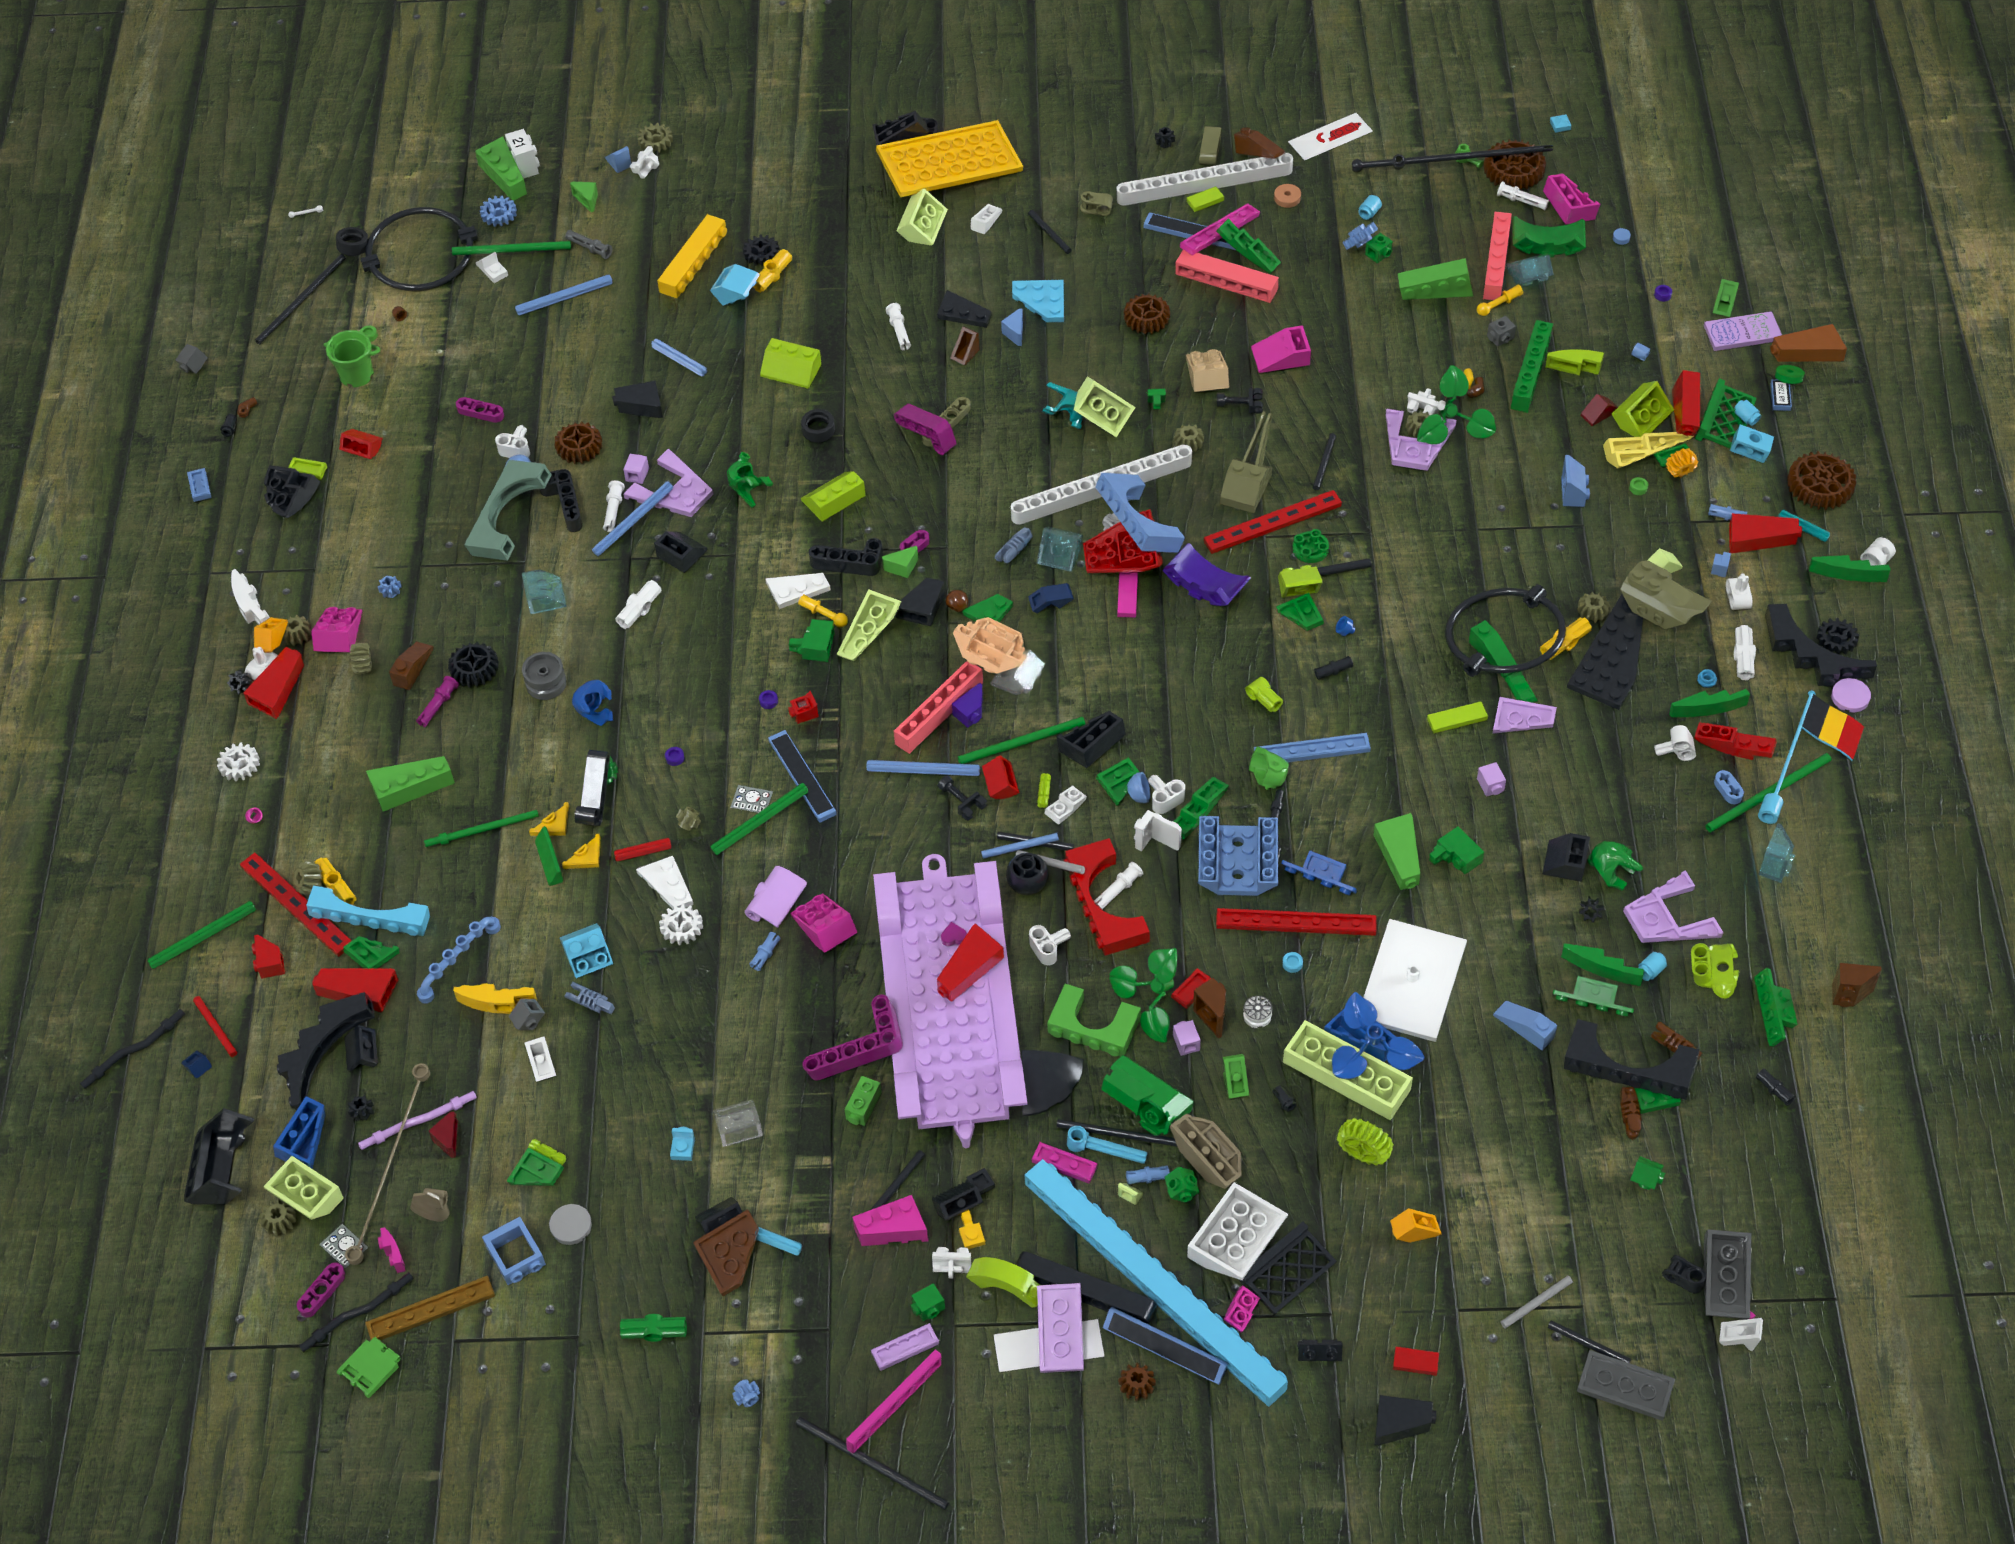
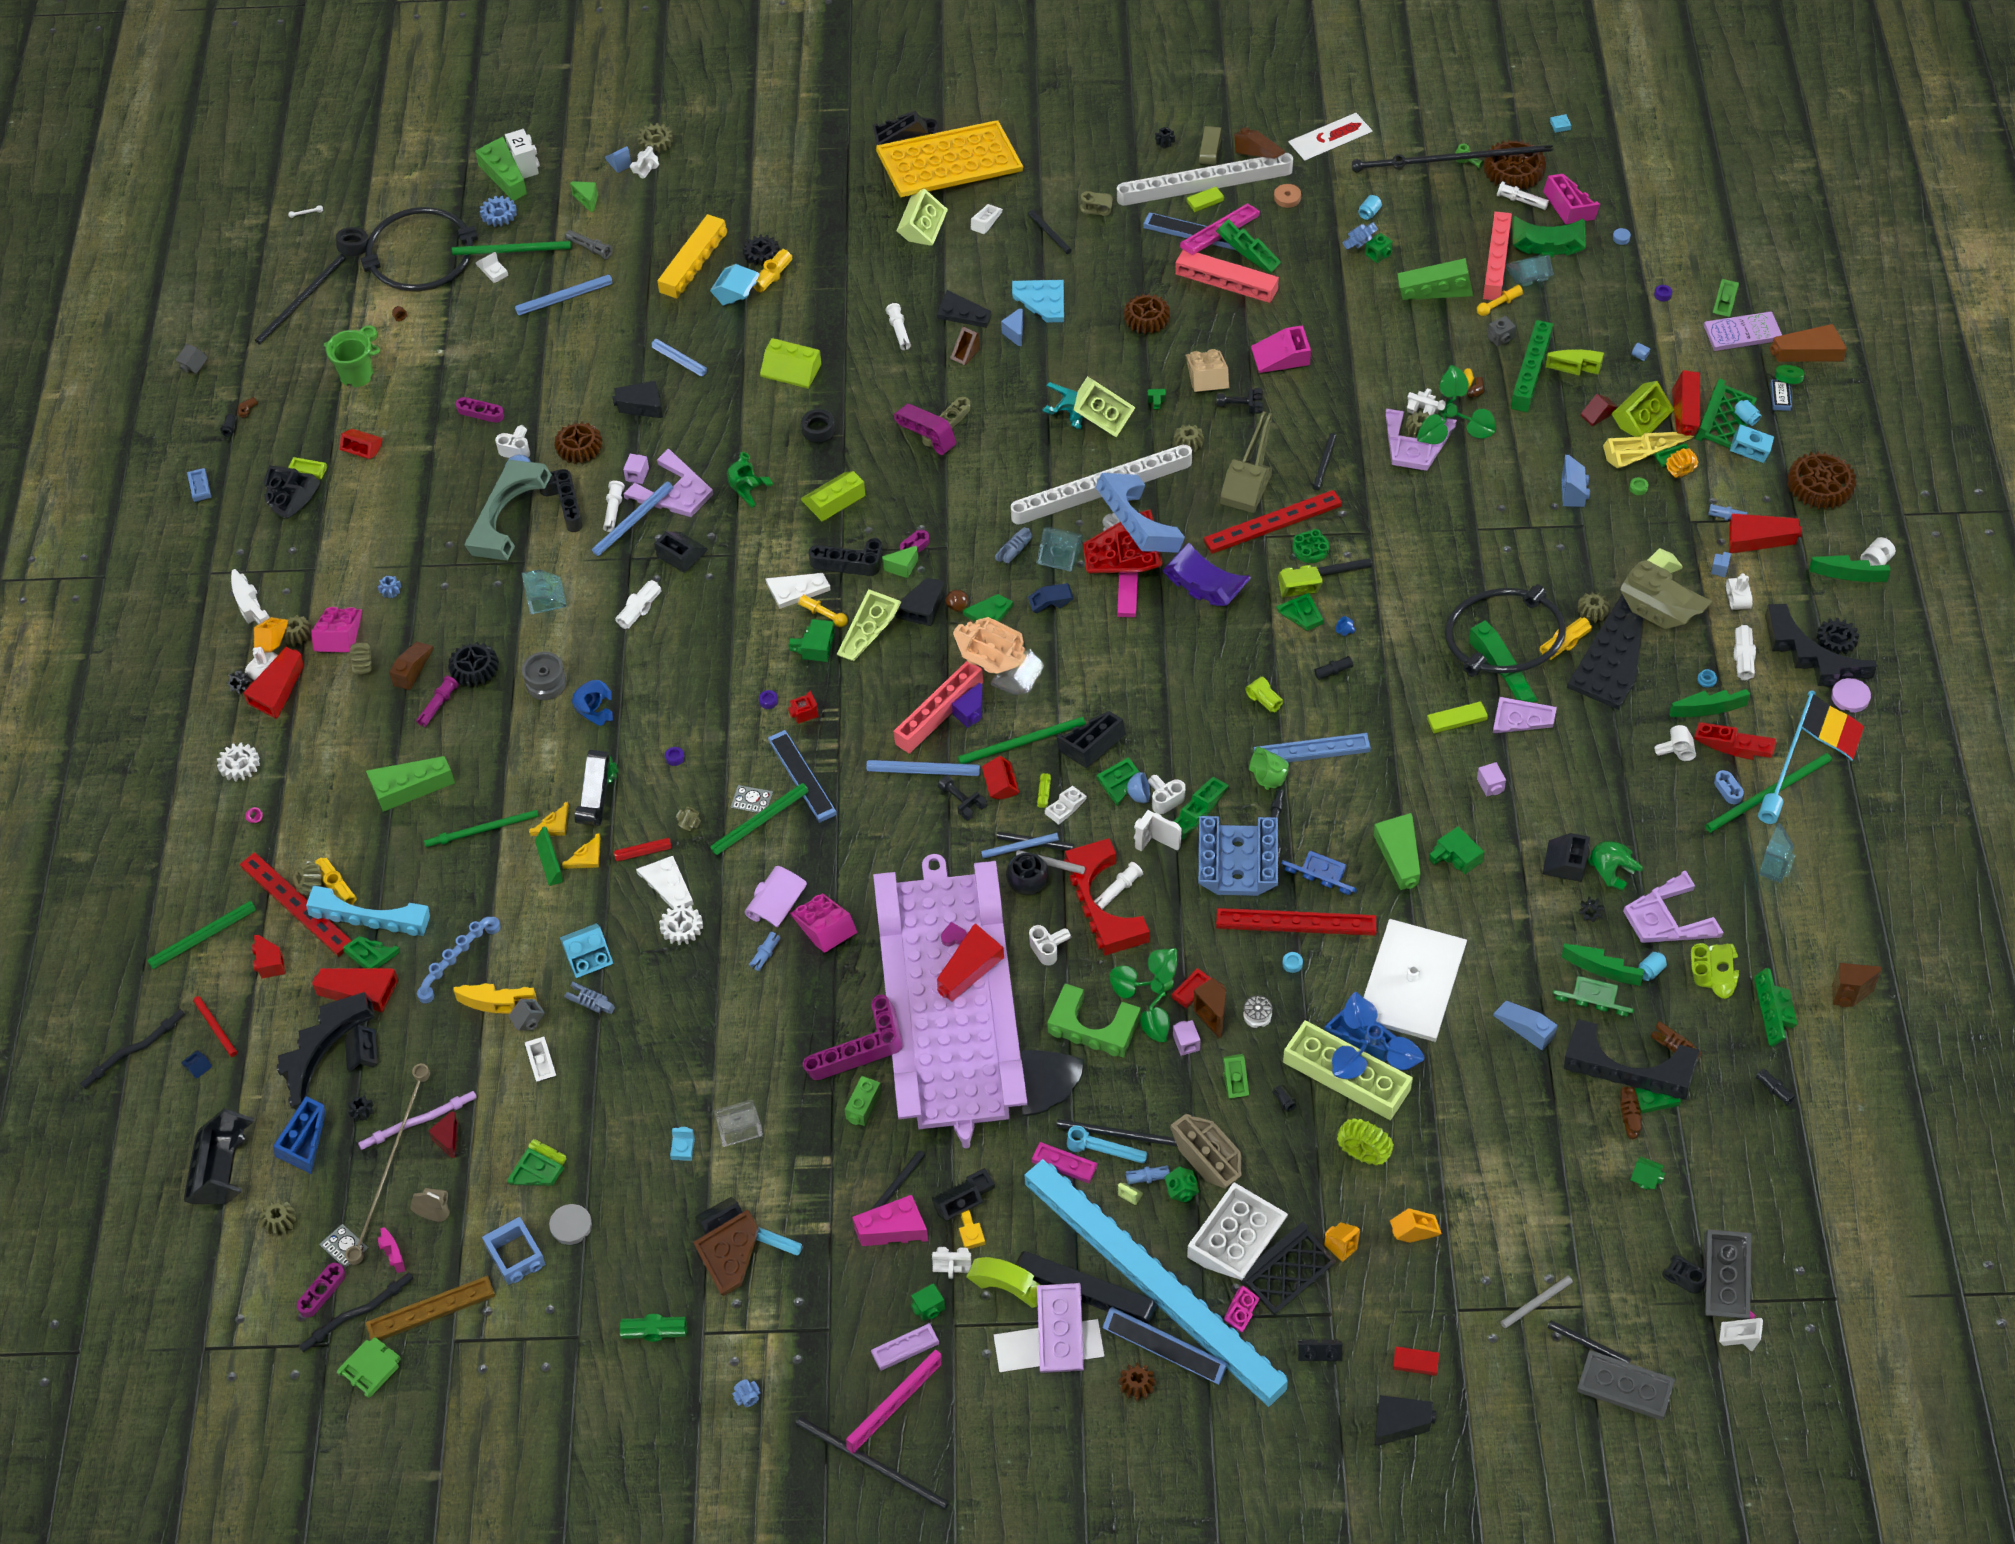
(304, 1189): yellowish green slope -> none
(1146, 1095): green brick -> none
(1342, 1240): none -> light orange slope
(1808, 527): teal axle -> none

